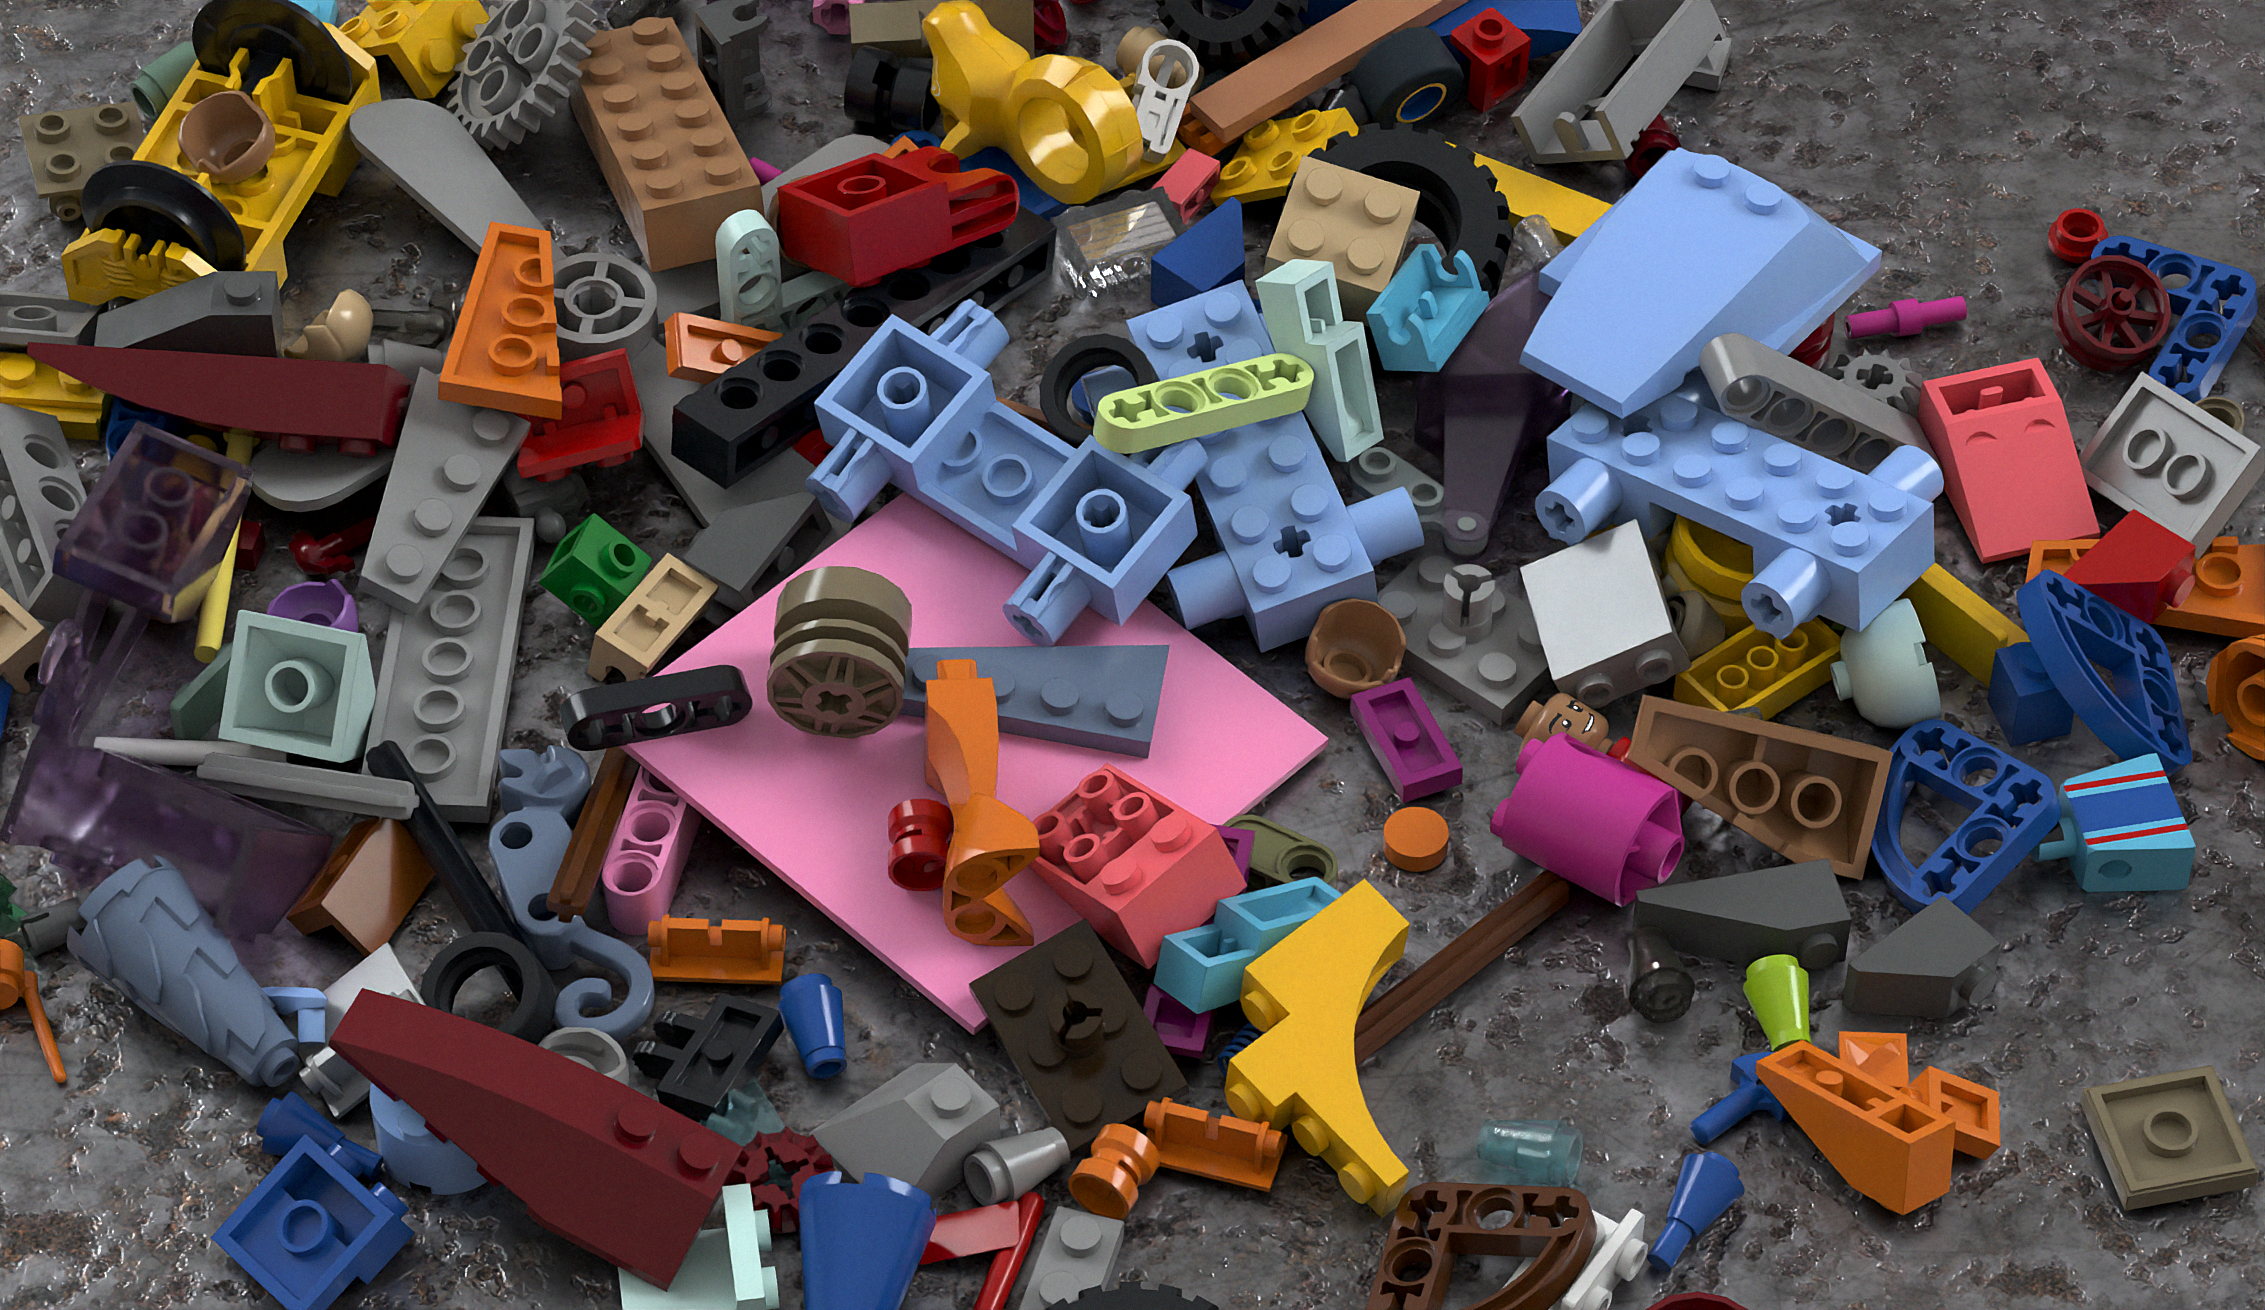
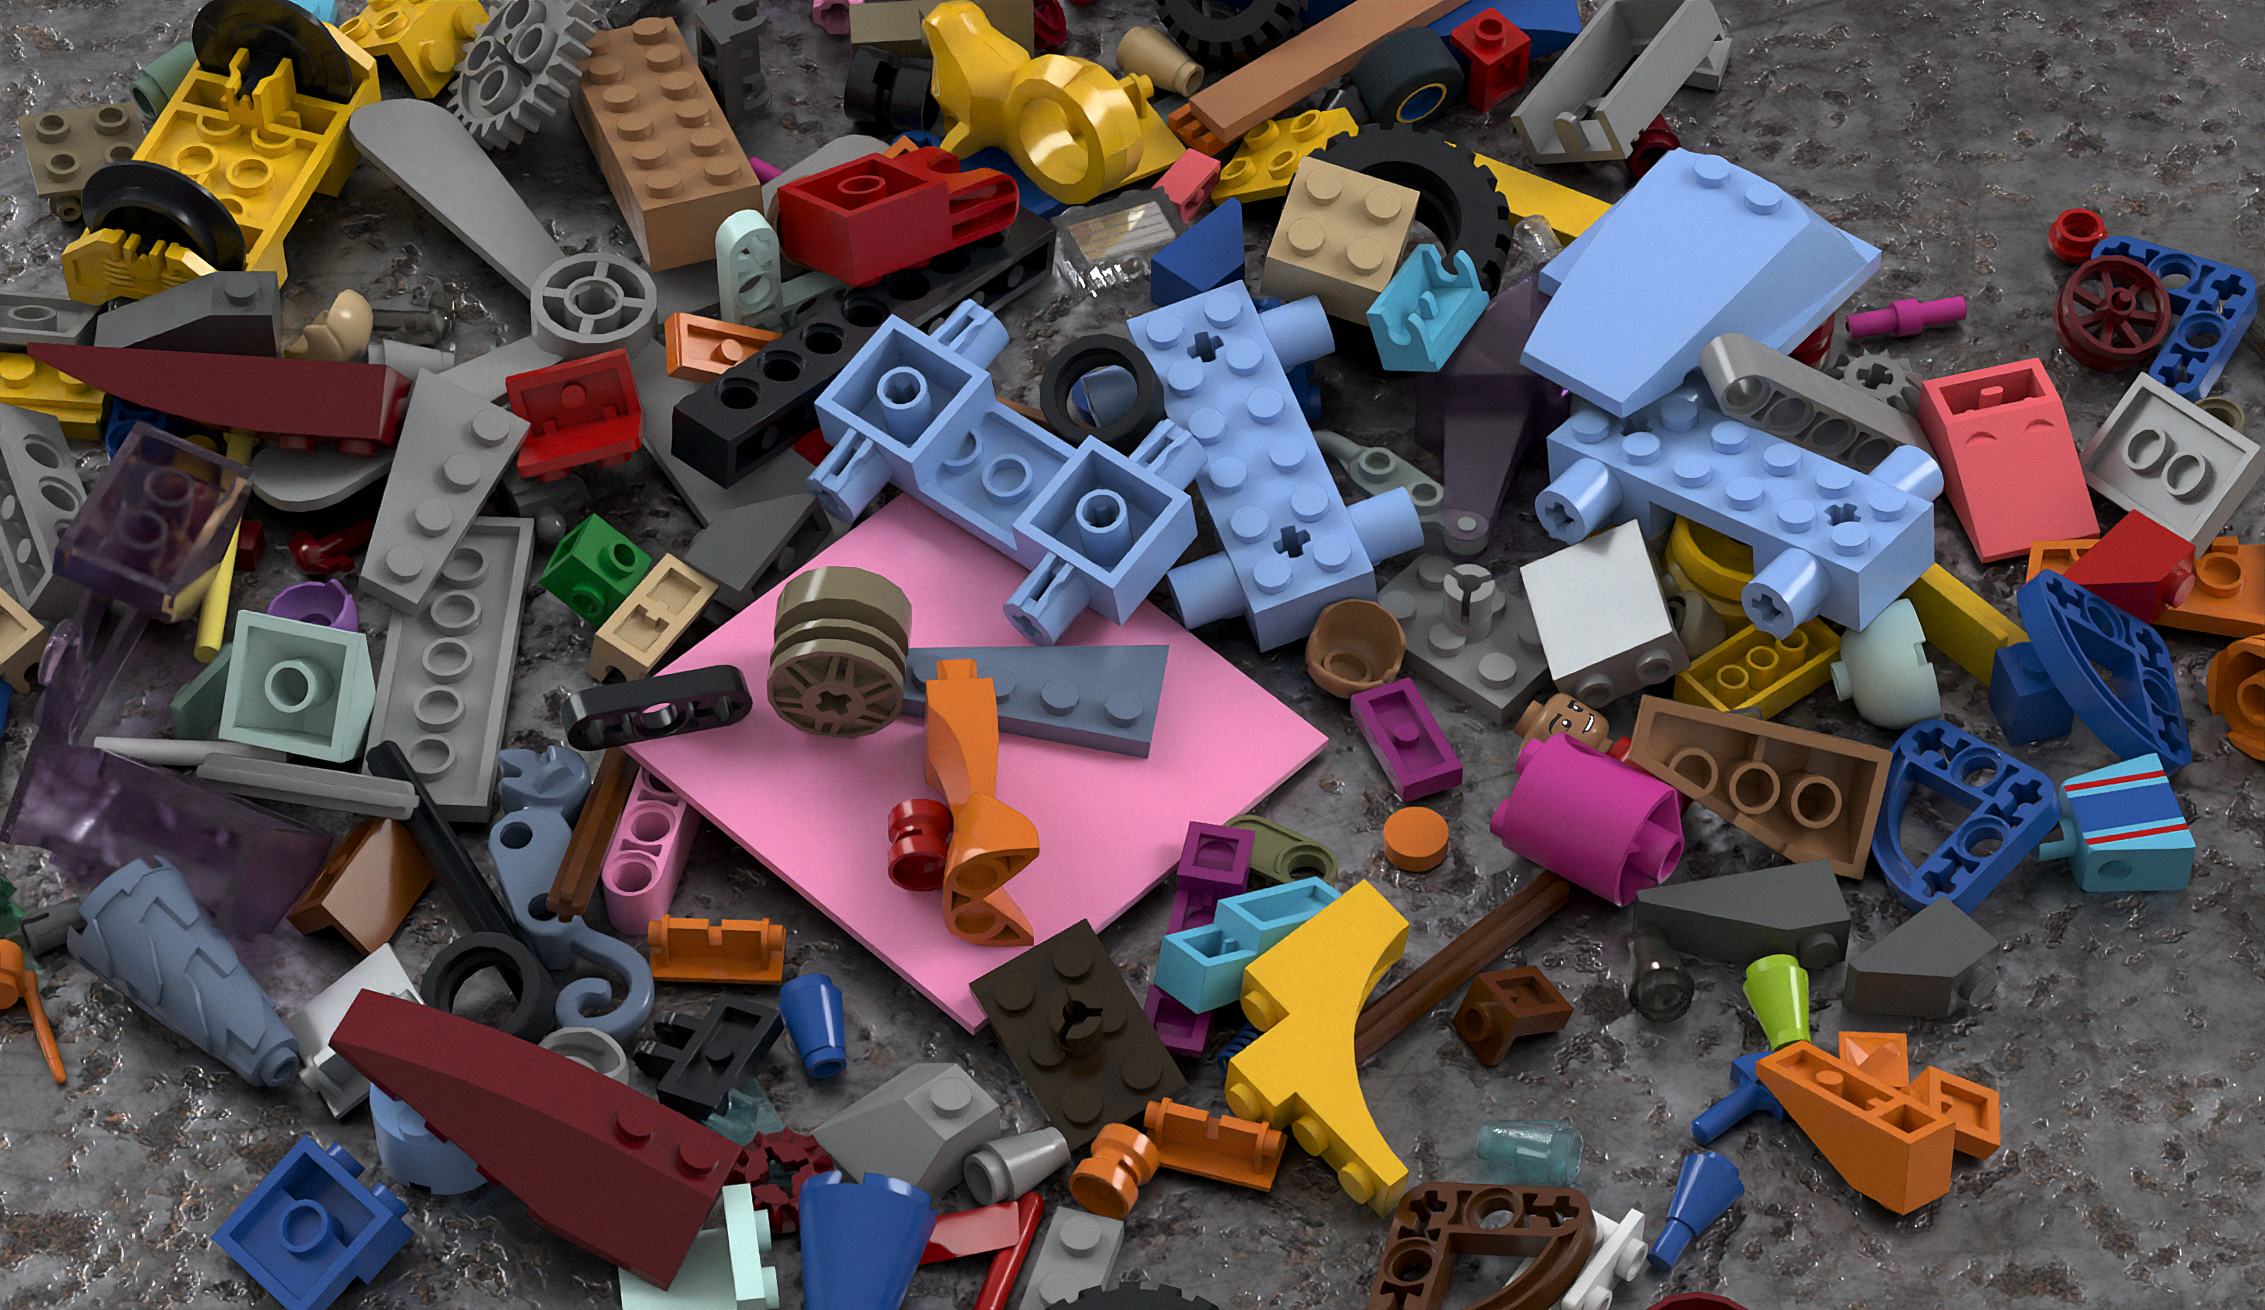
(227, 137): medium nougat hair -> none
(289, 1120): blue cone -> none
(308, 1005): light blue bar -> none
(507, 328): orange wing -> none
(1133, 862): coral slope -> none
(1139, 421): yellowish green beam -> none
(1157, 106): white piece -> none
(1307, 322): light aqua slope -> none
(1509, 1006): none -> reddish brown bracket
(2169, 1137): dark tan plate -> none

